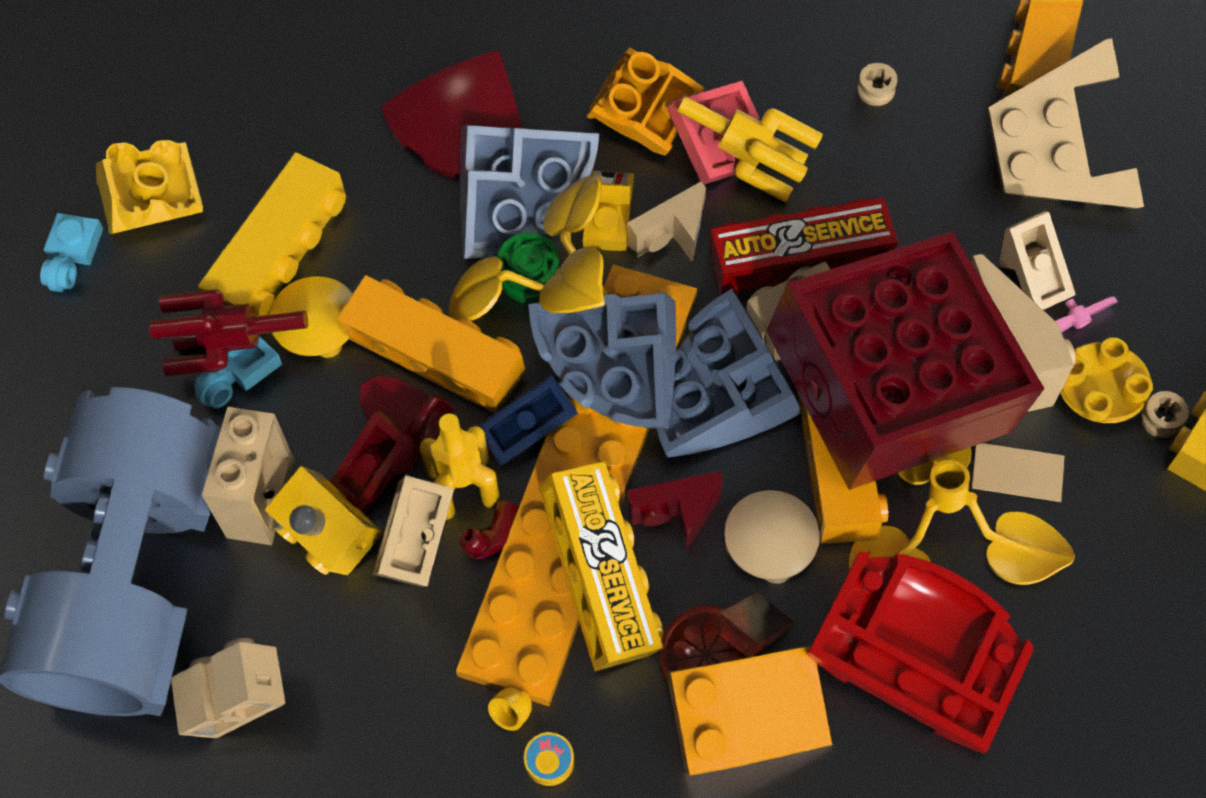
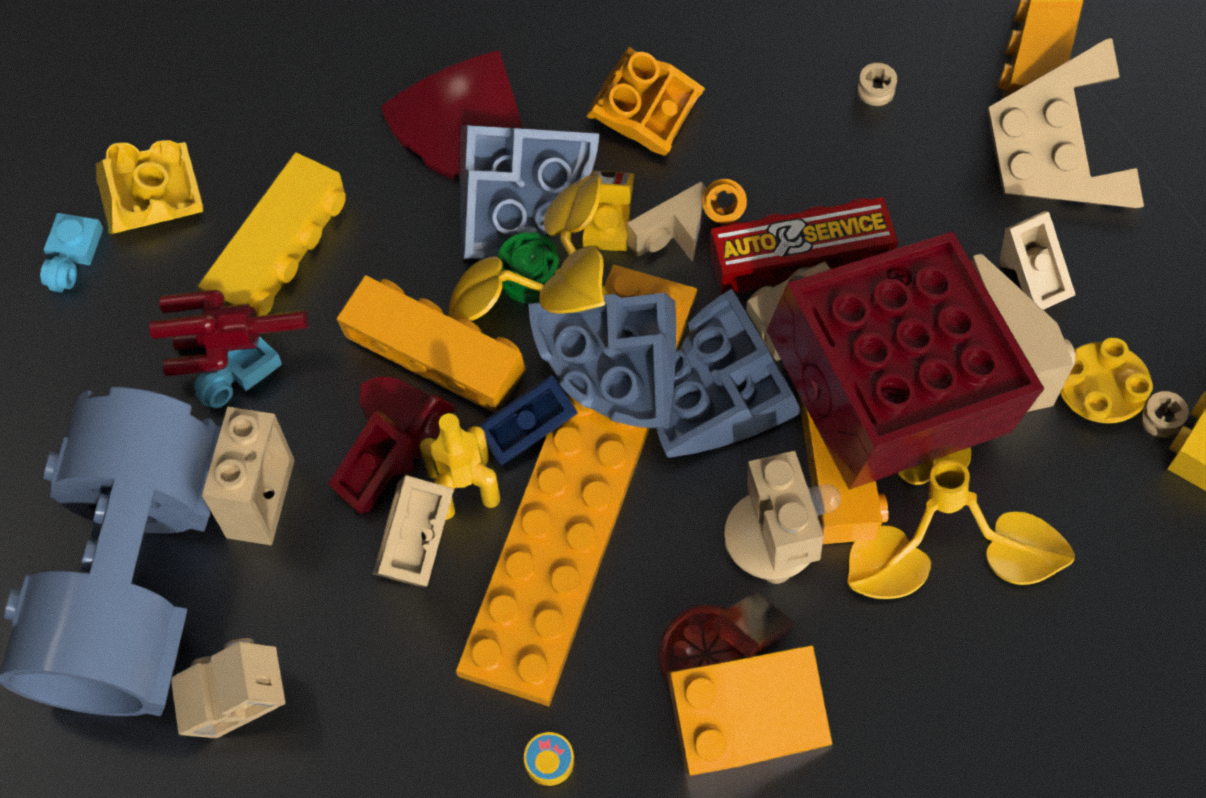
(323, 302): yellow dish -> none
(323, 522): yellow piece -> none
(490, 540): dark red arm -> none
(503, 702): yellow hinge -> none
(601, 565): yellow brick -> none
(687, 498): dark red slope -> none
(701, 142): coral plate -> none
(722, 213): none -> light orange cone
(755, 142): yellow plant -> none
(789, 509): none -> tan piece
(924, 645): red slope -> none
(1018, 472): tan sticker -> none
(1081, 316): bright pink piece -> none

